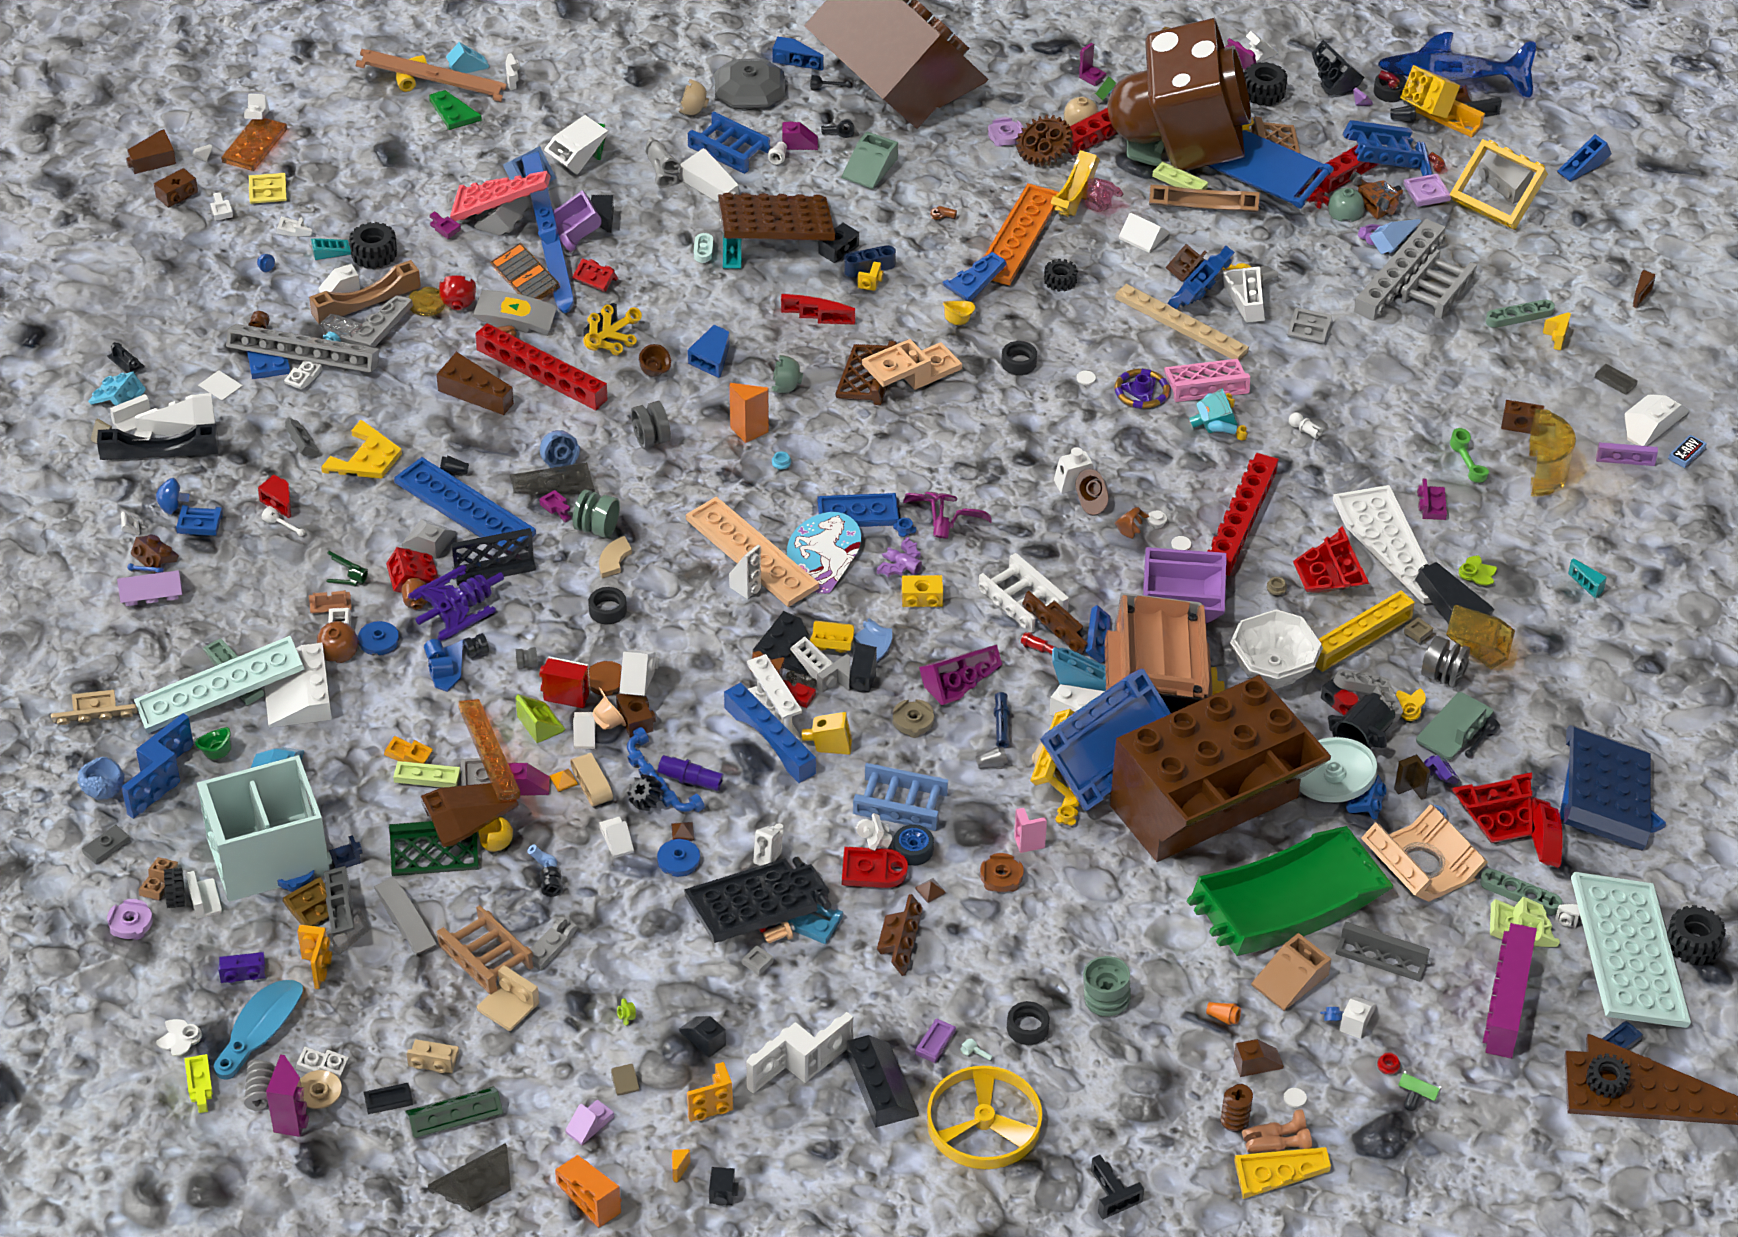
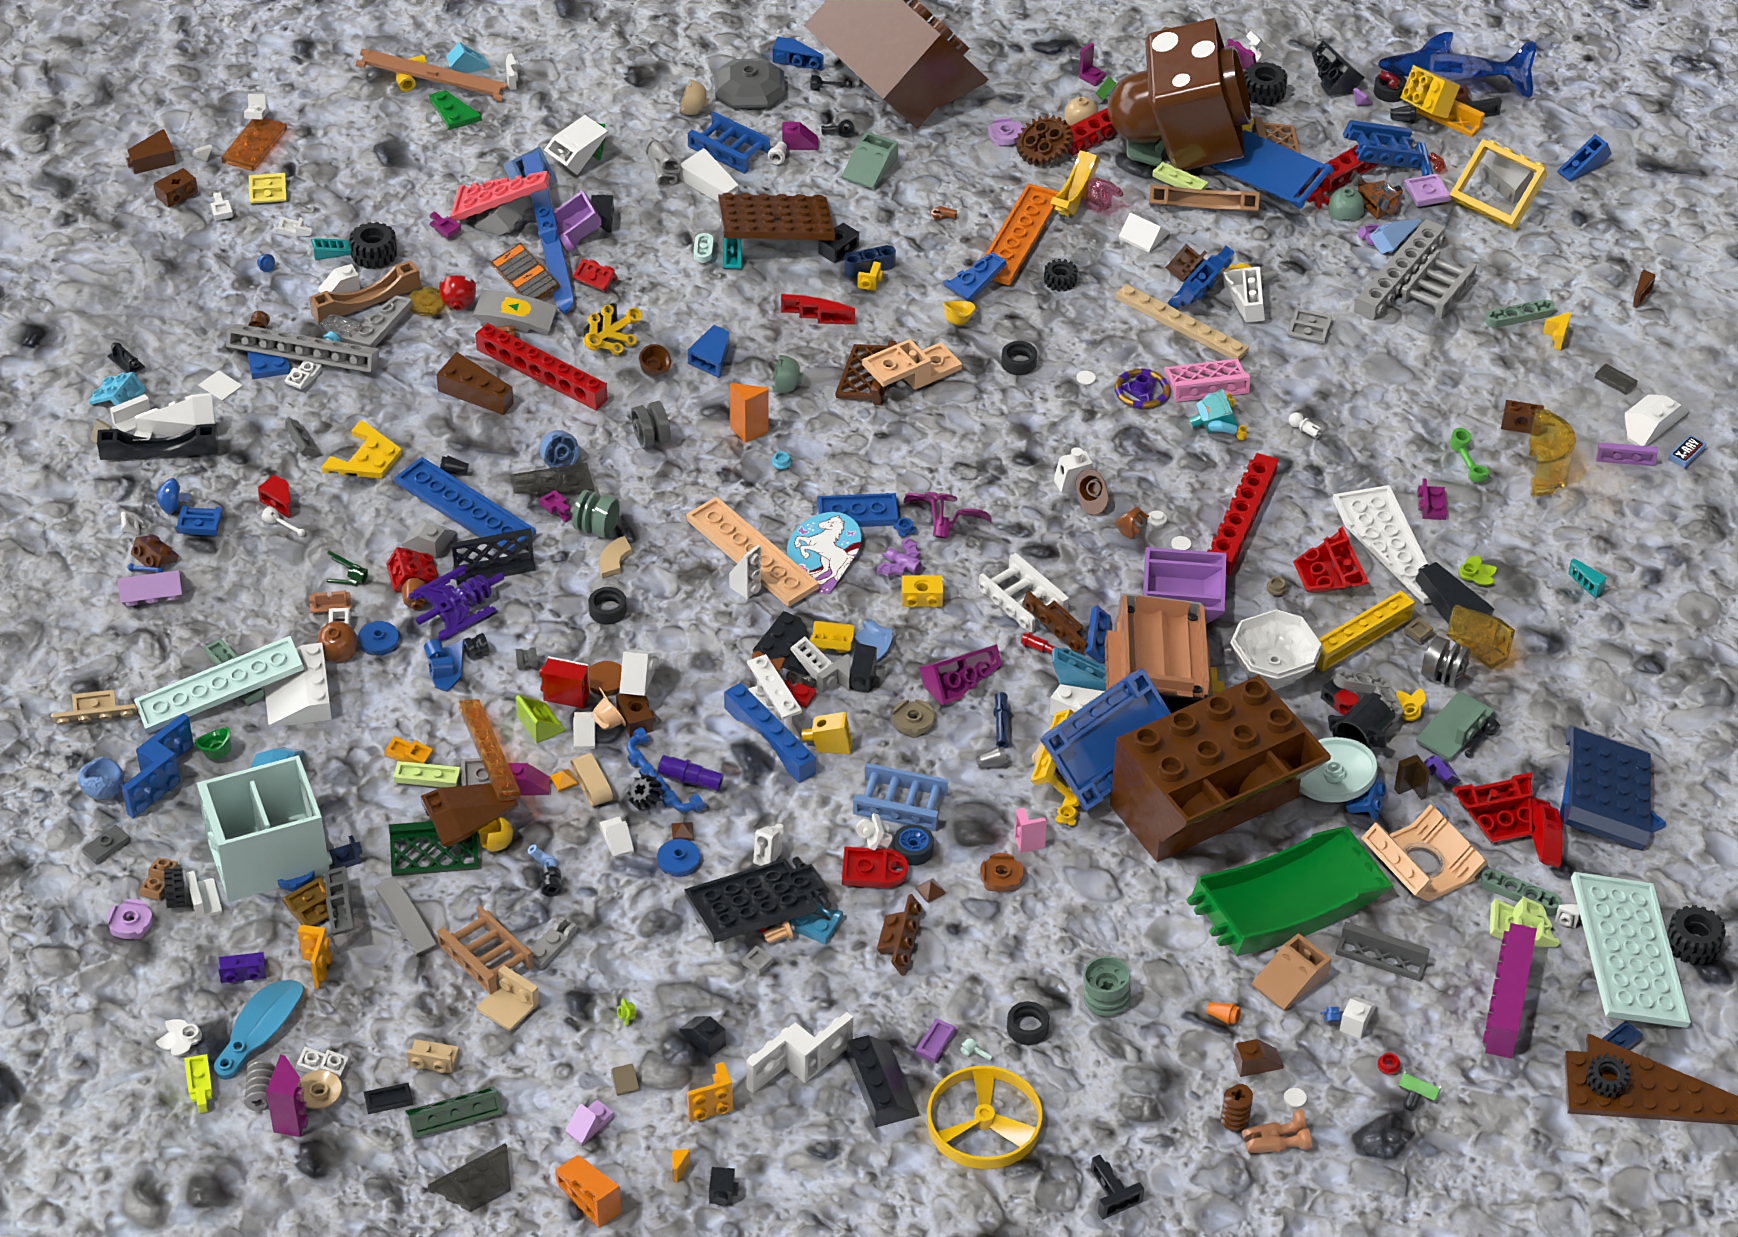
(1273, 1170): yellow wing -> none

